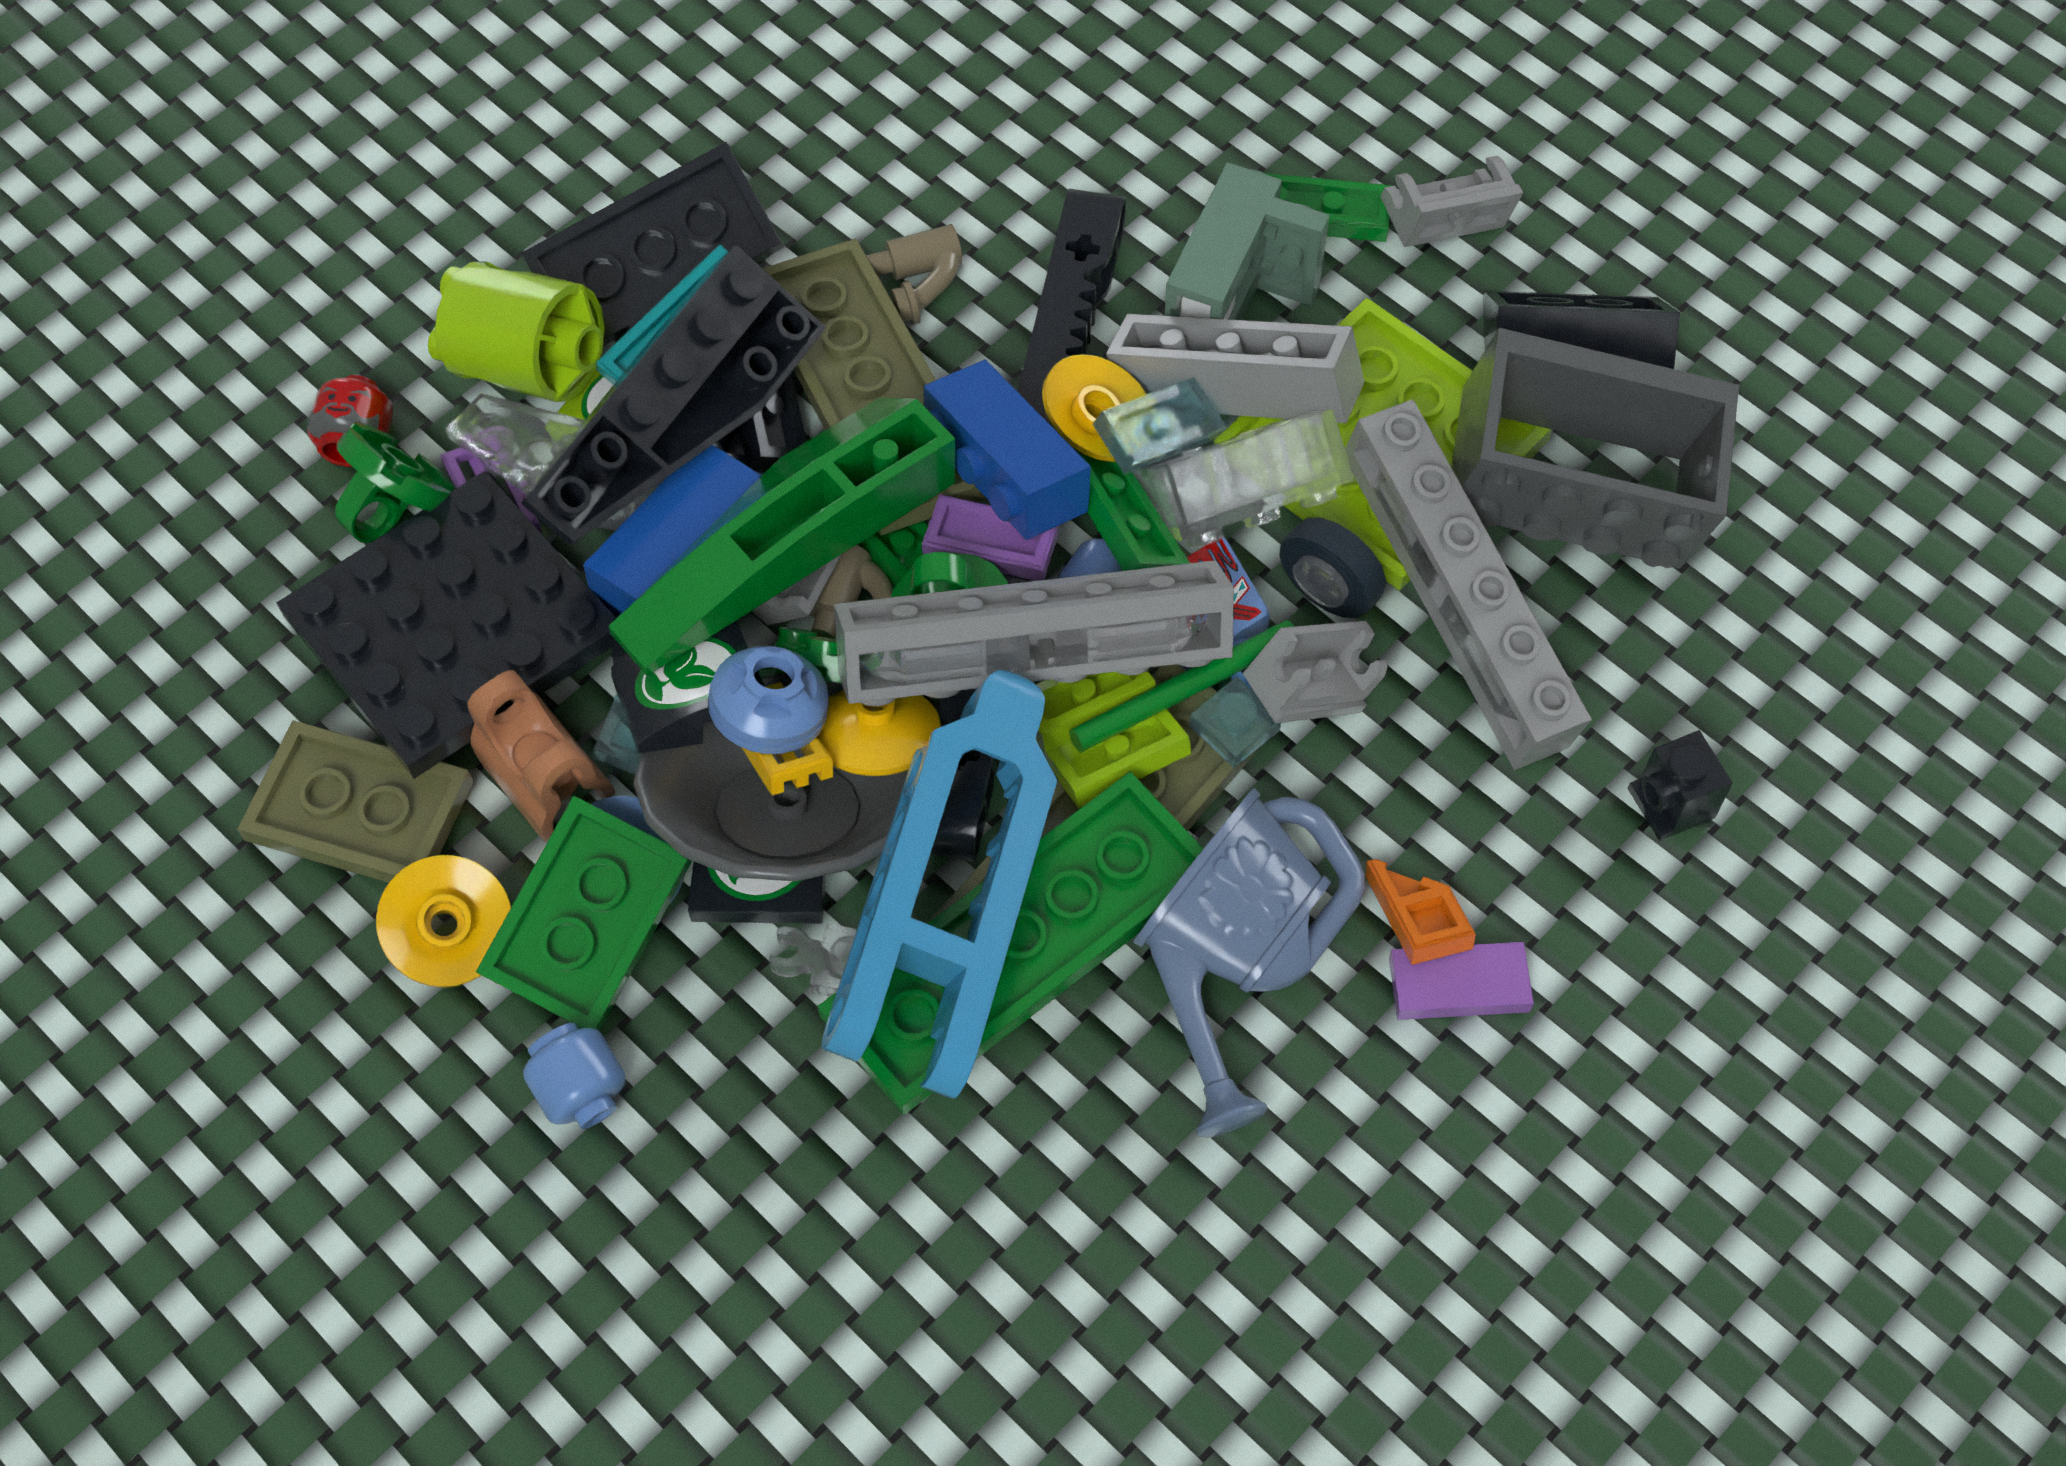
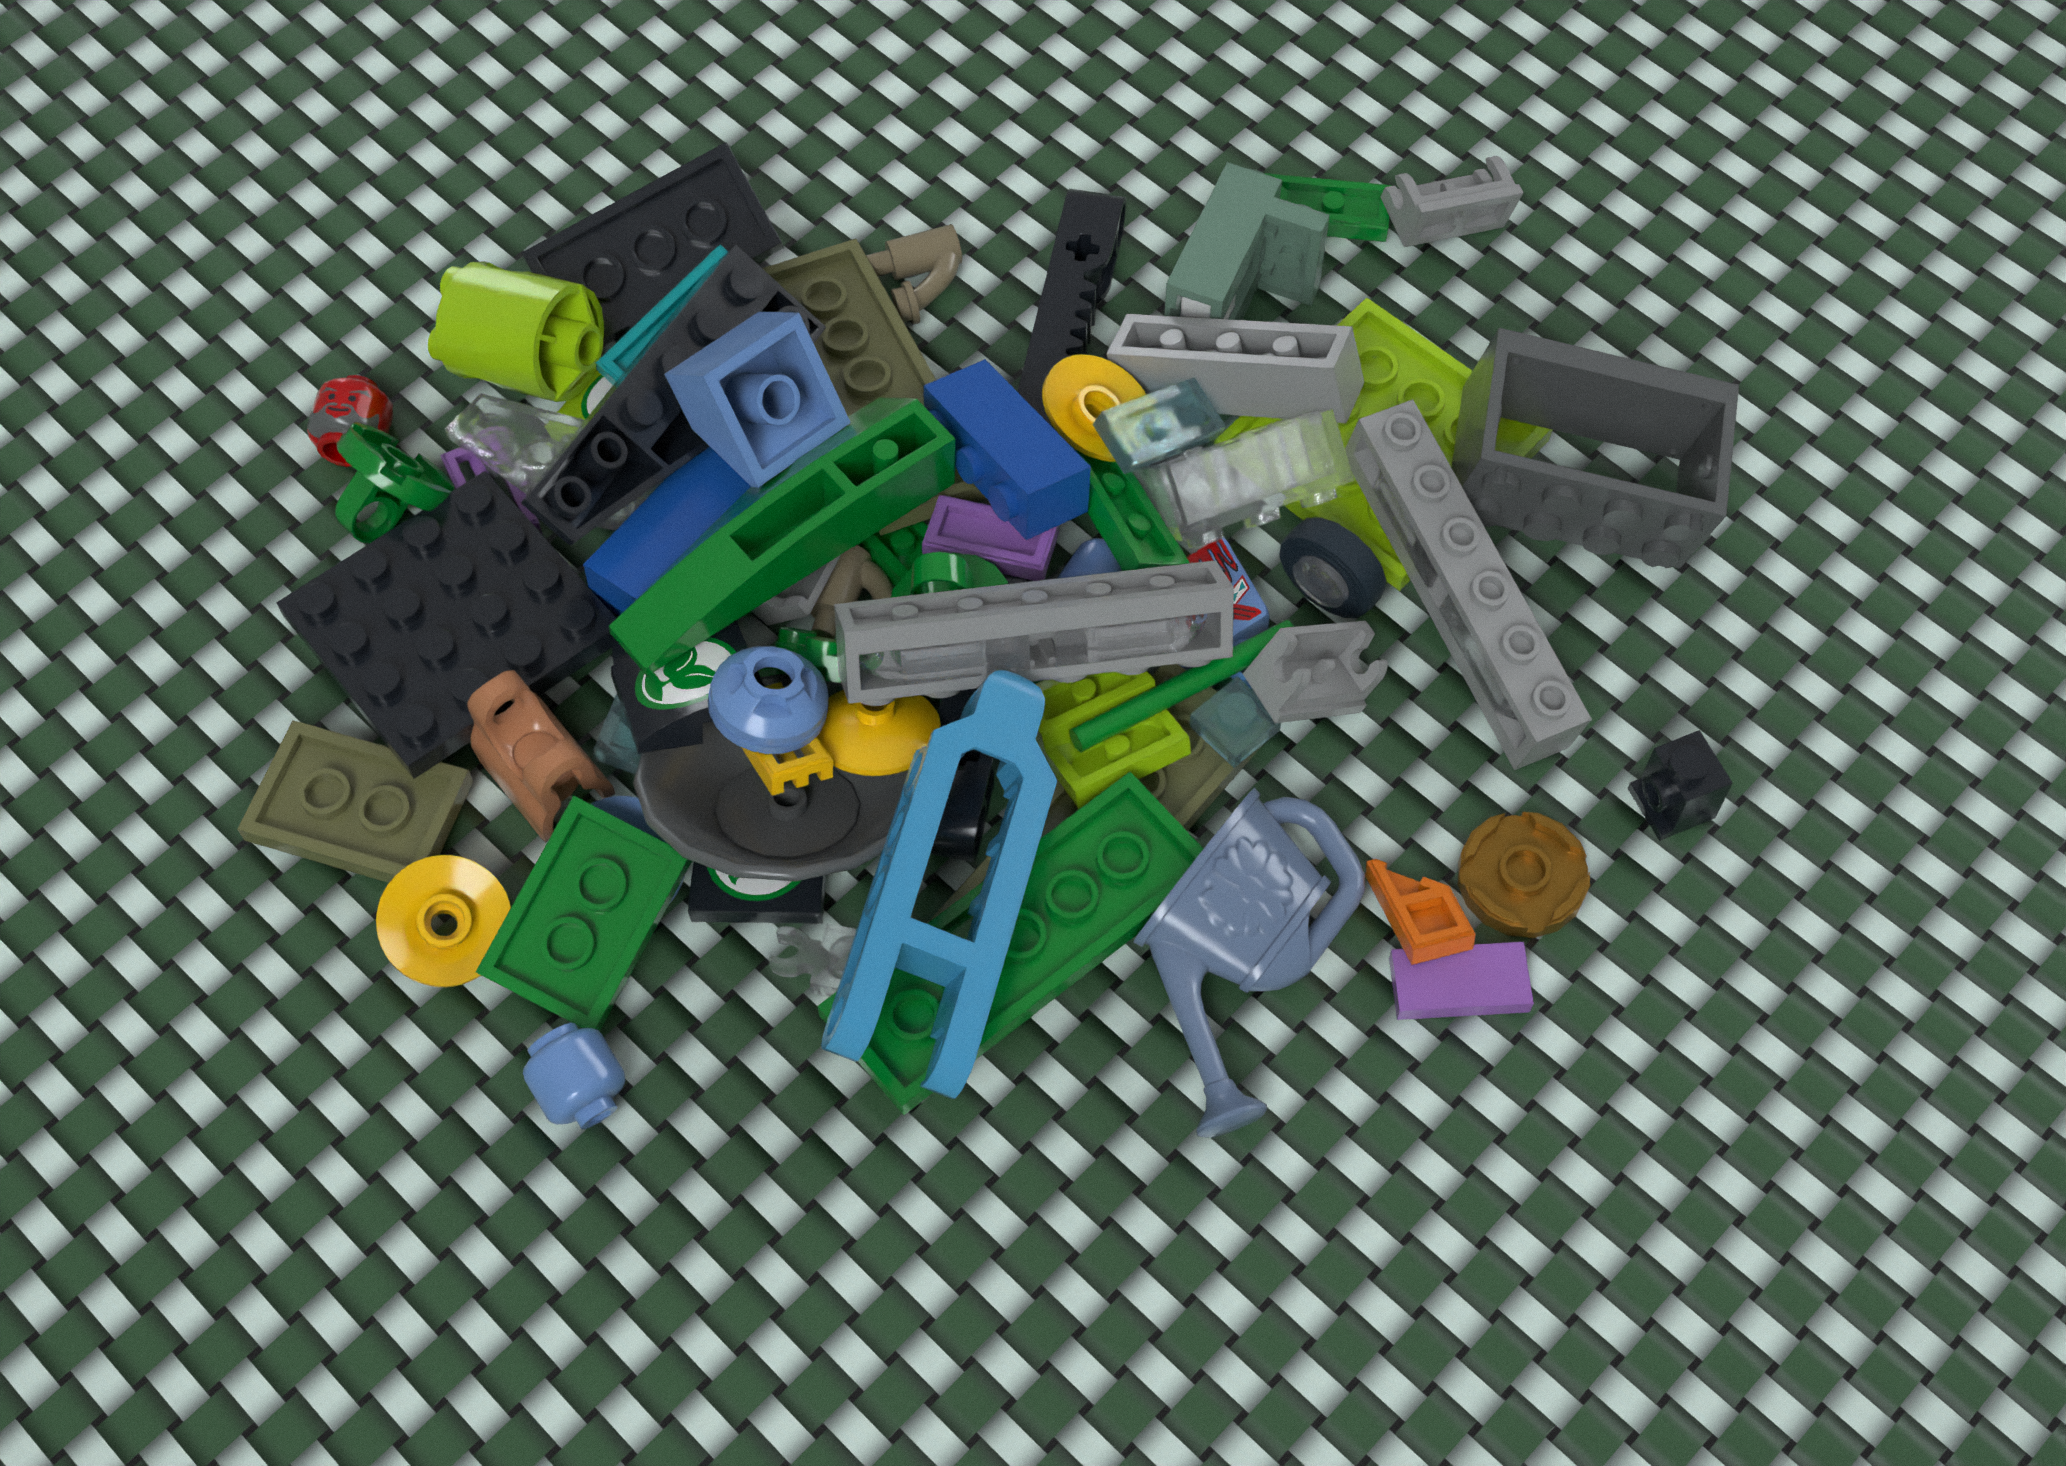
(759, 395): none -> medium blue slope
(1523, 874): none -> pearl gold tile
(1612, 324): black slope -> none

